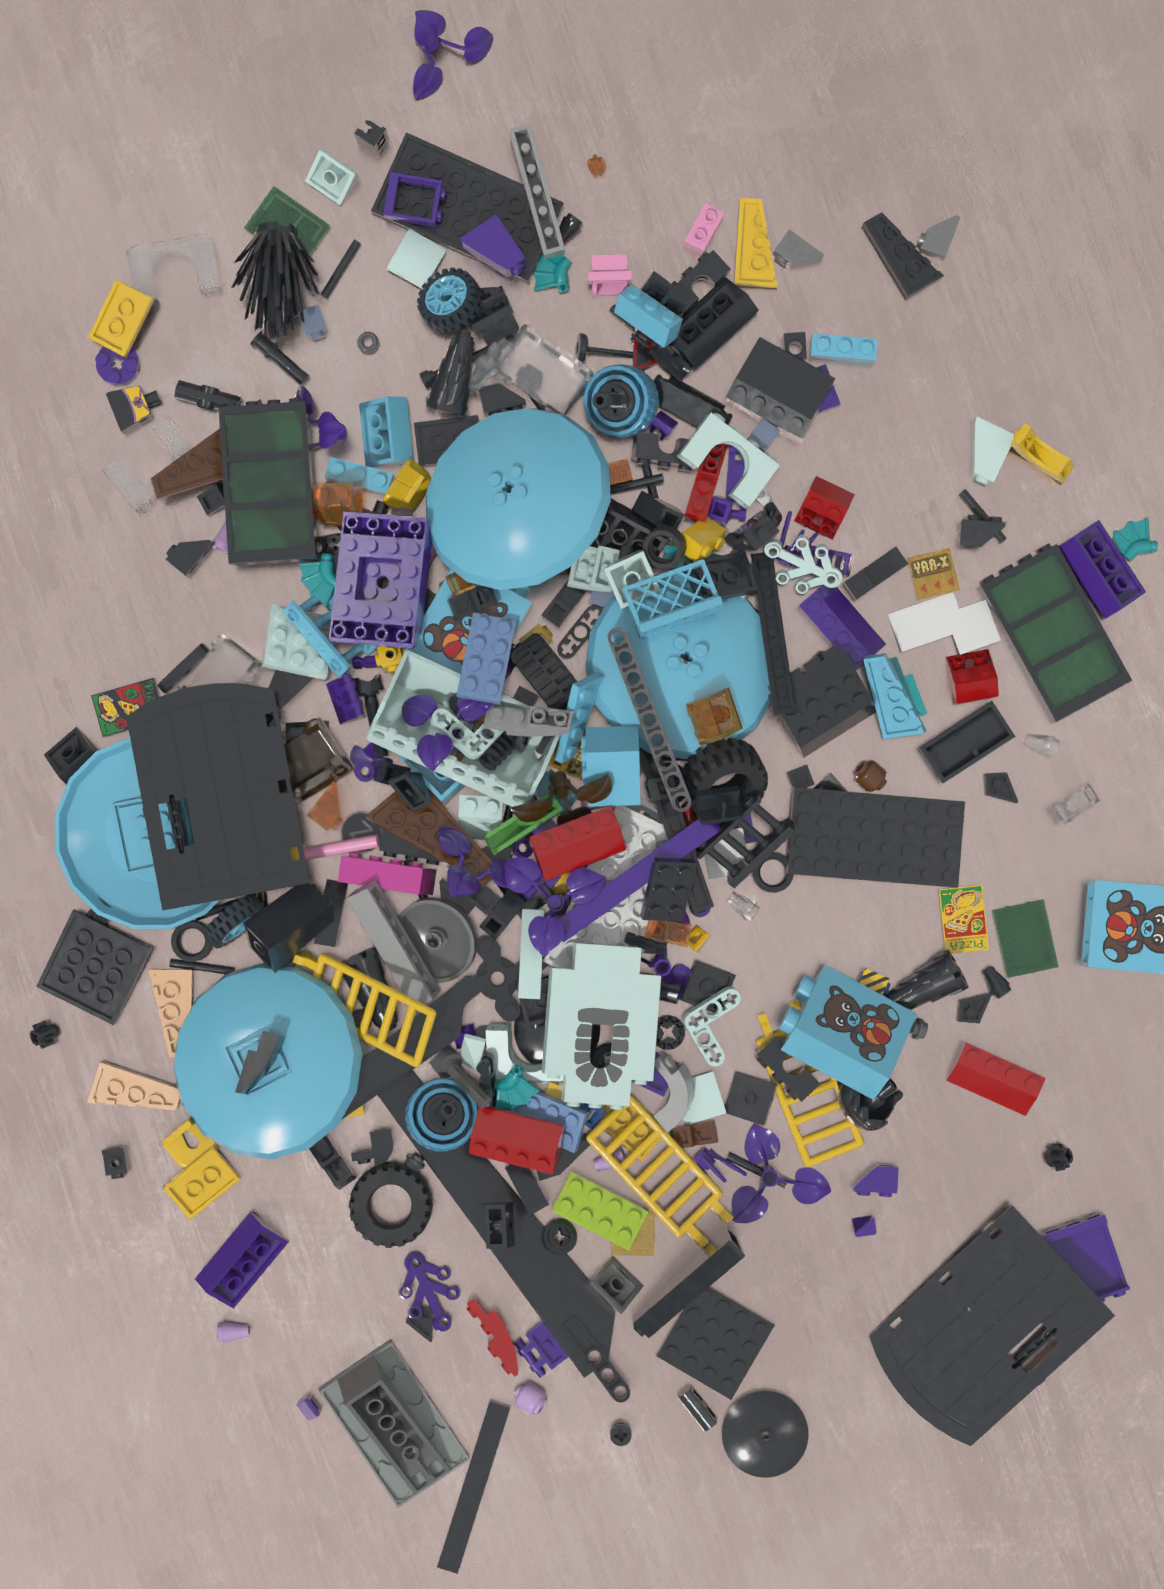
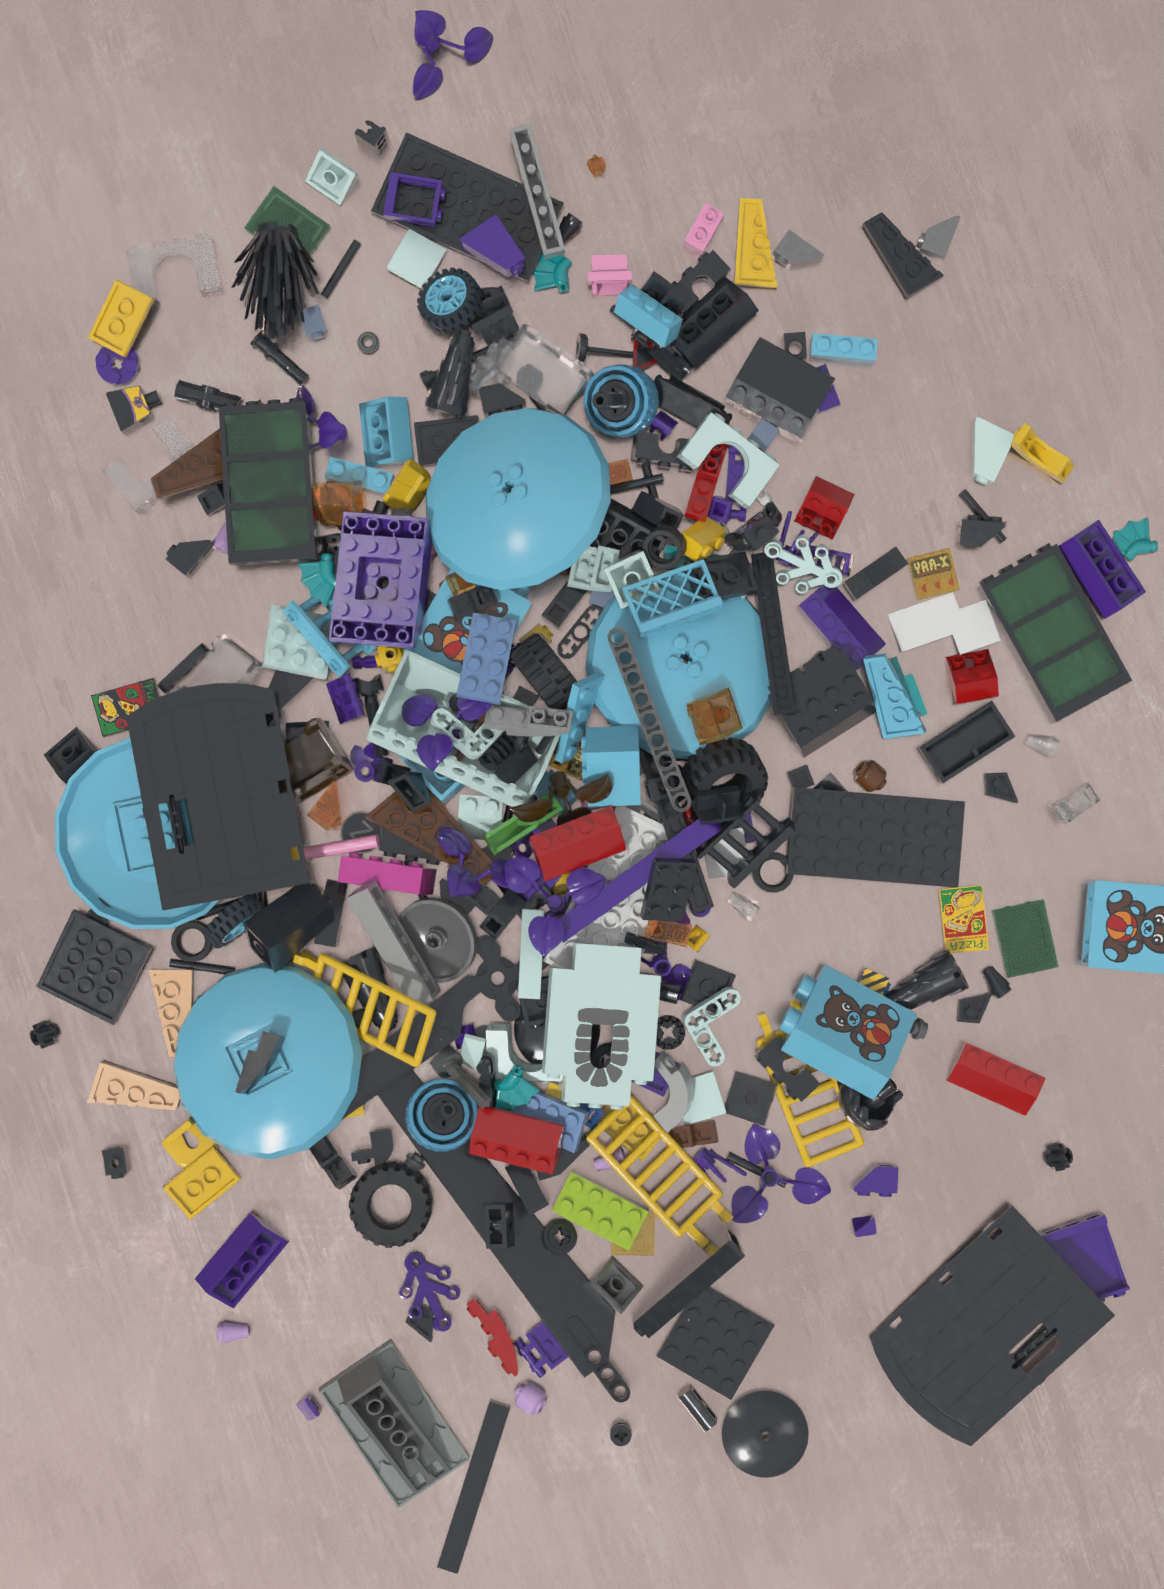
(516, 765): none -> black slope

